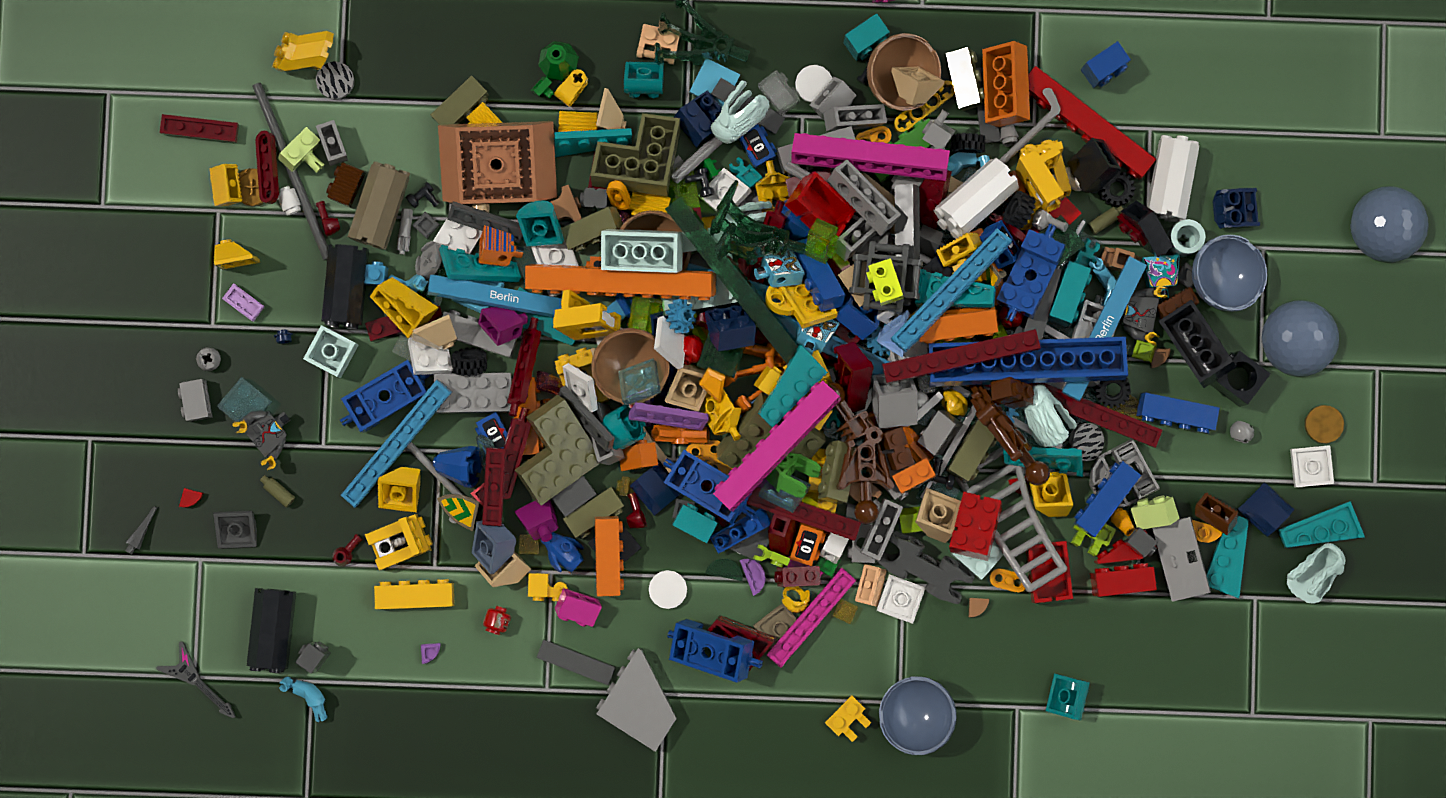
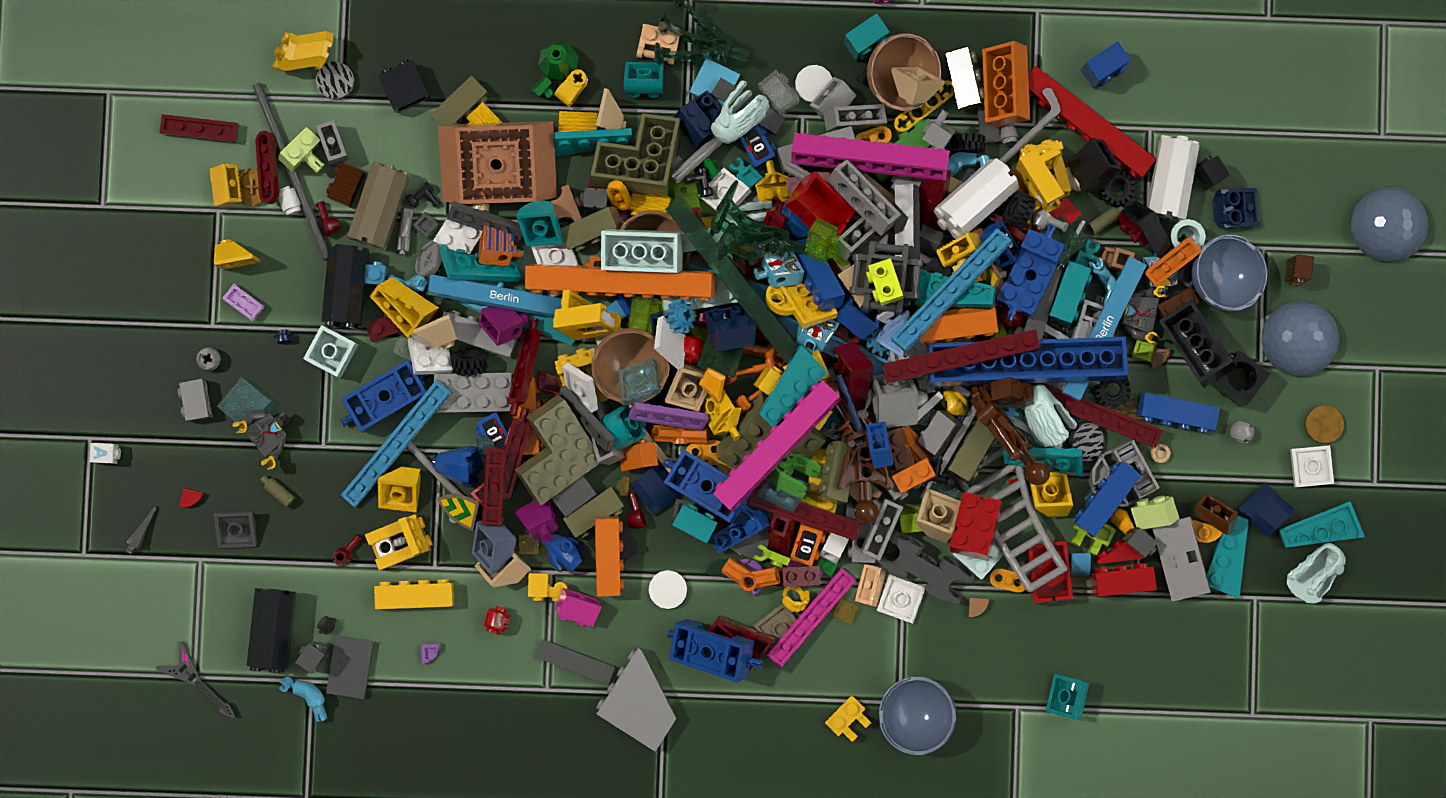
(104, 453): none -> white brick
(326, 625): none -> clear smoke plate
(350, 667): none -> dark grey tile
(403, 85): none -> black brick
(761, 577): none -> orange piece
(849, 402): none -> dark blue bar
(879, 445): none -> blue arch
(1079, 564): none -> dark azure brick
(1160, 453): none -> tan tile
(1173, 261): none -> orange plate
(1211, 171): none -> black brick
(1299, 269): none -> reddish brown brick

